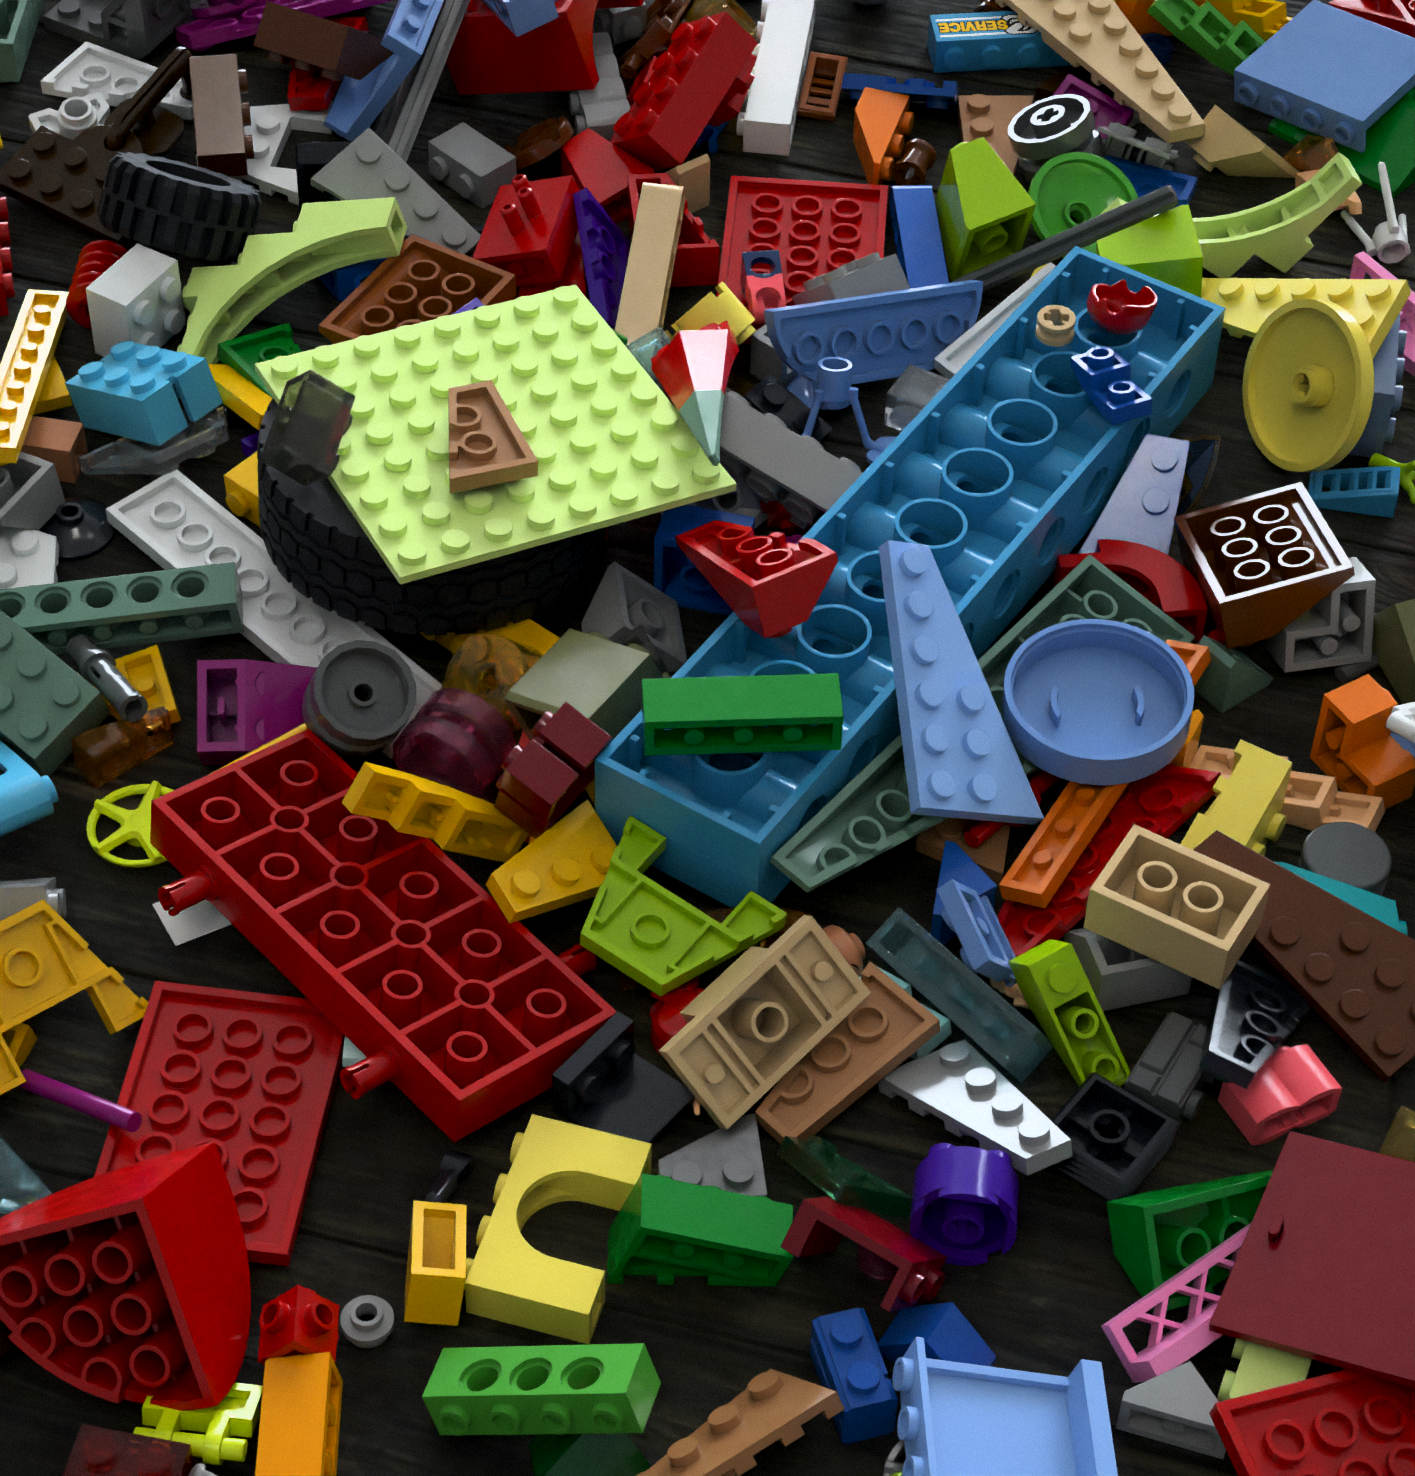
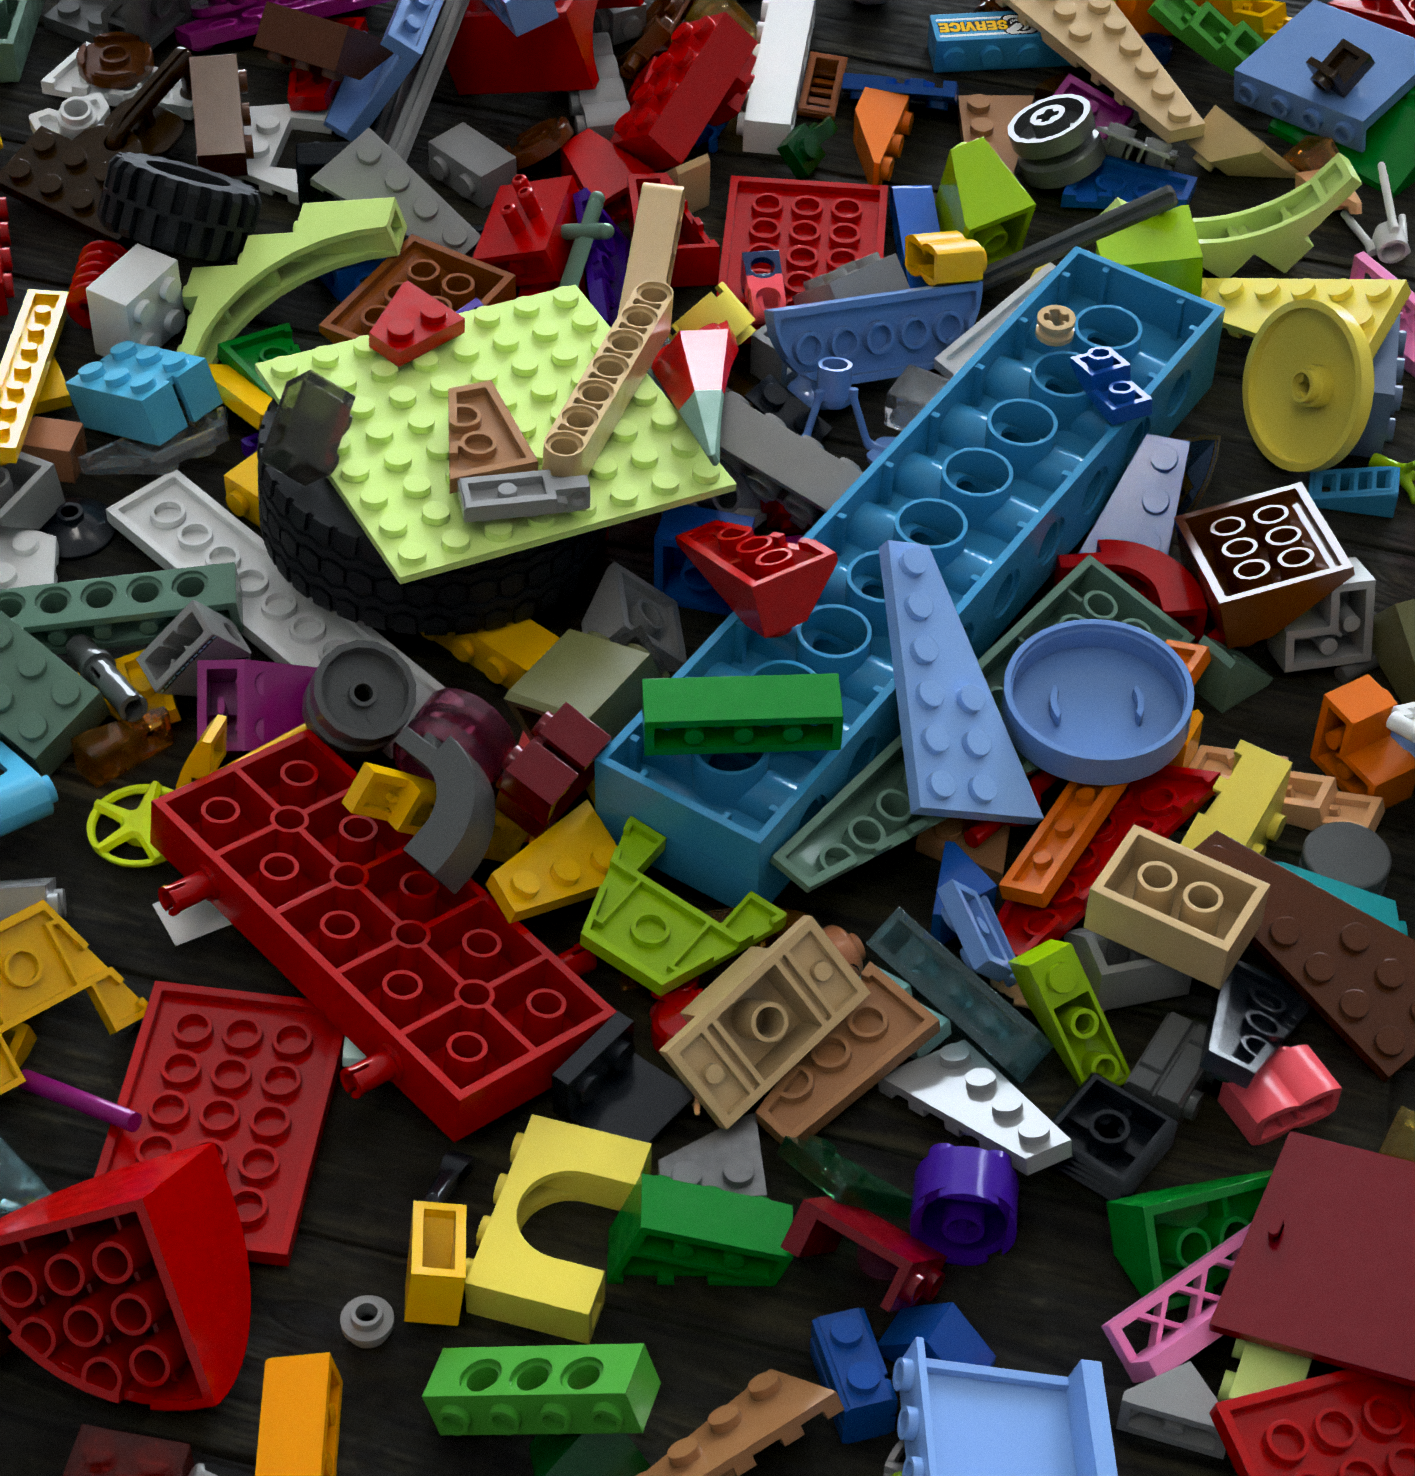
(115, 60): none -> reddish brown tile
(190, 637): none -> light grey torso
(207, 752): none -> yellow slope
(231, 1417): neon yellow plate -> none
(298, 1325): red brick -> none
(413, 325): none -> red wing
(463, 814): none -> dark grey arch
(489, 668): clear yellow brick -> none
(521, 495): none -> light grey hinge
(583, 237): none -> sand green sword
(609, 381): none -> tan beam
(802, 146): none -> dark green plate
(916, 160): reddish brown bush -> none
(945, 258): none -> yellow brick
(1075, 187): bright green dish -> none
(1120, 309): red hair -> none
(1340, 69): none -> dark brown bracket

